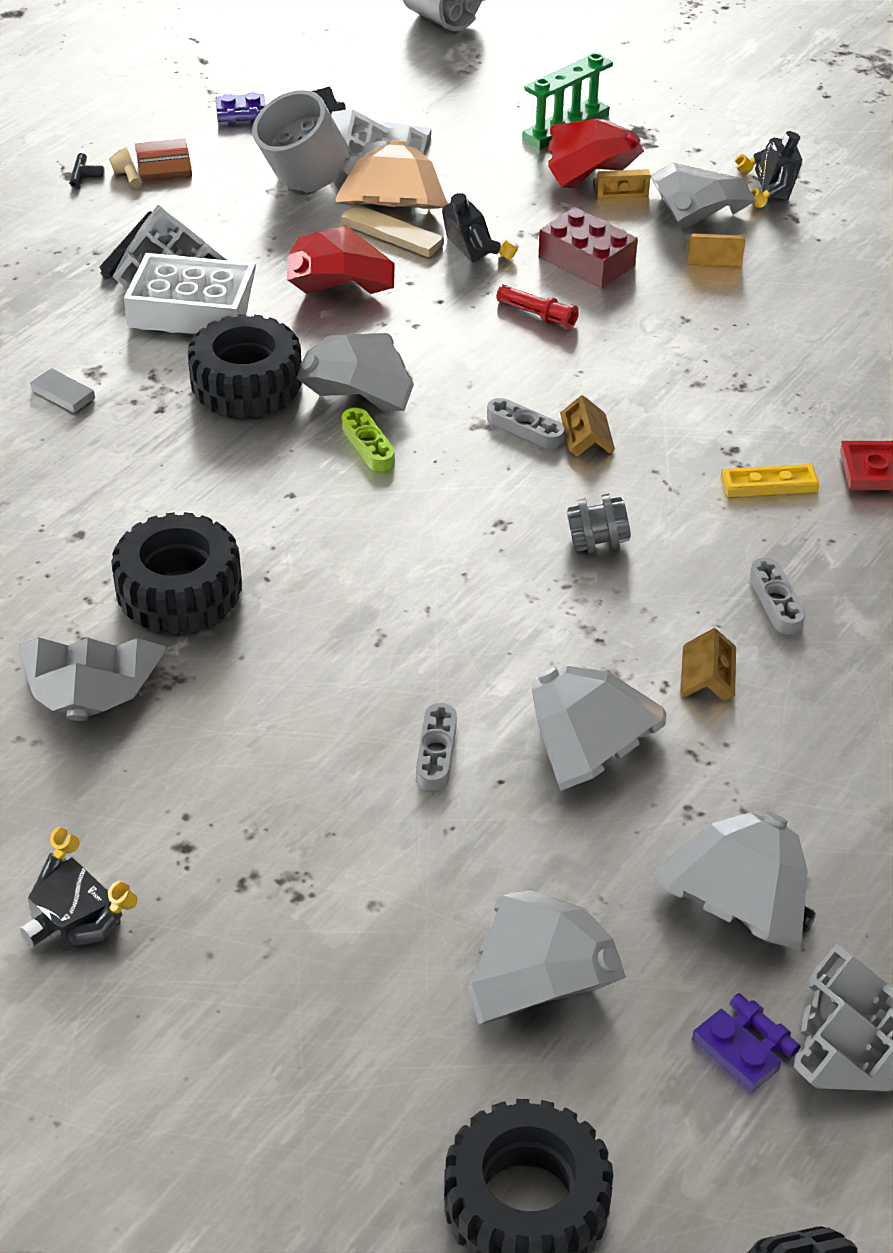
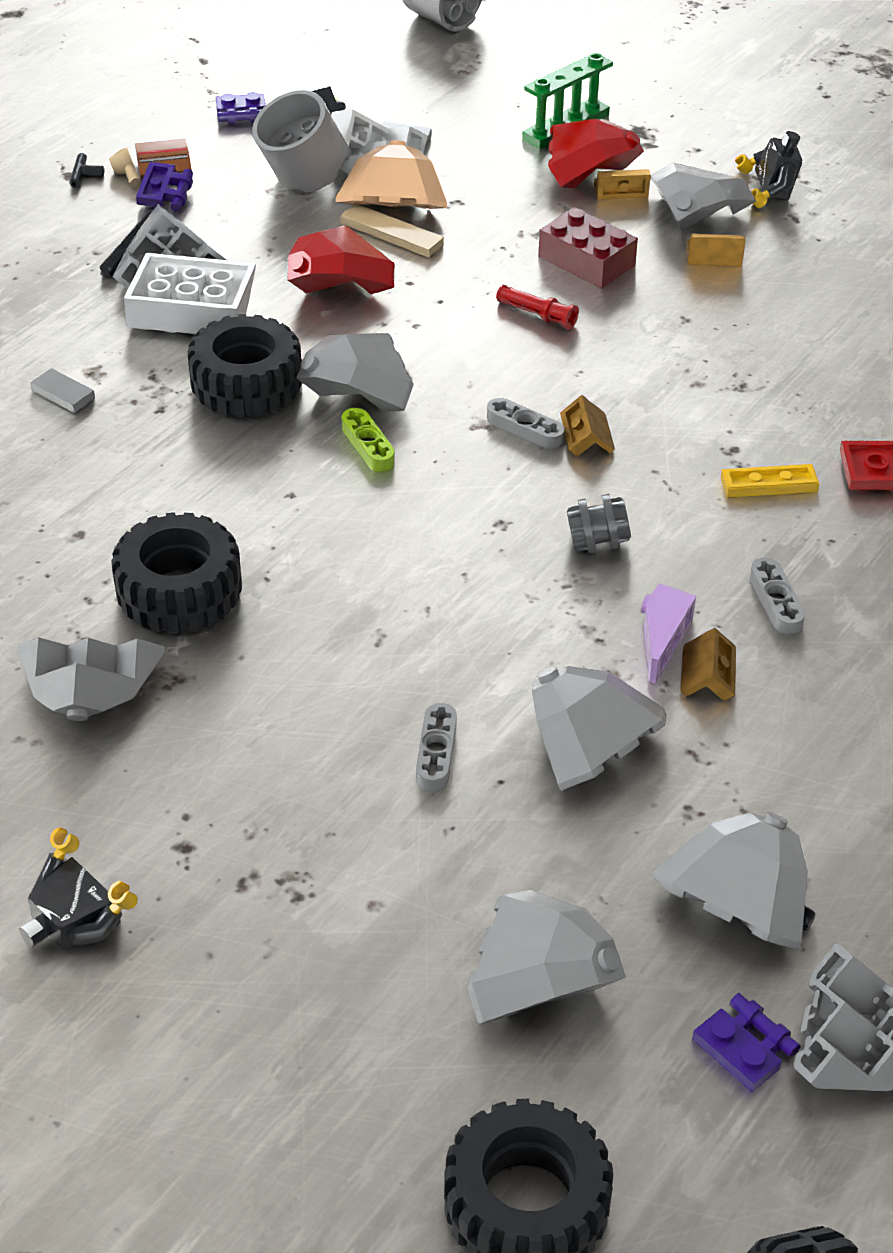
(157, 188): none -> dark purple plate
(469, 232): black torso -> none
(665, 622): none -> lavender slope

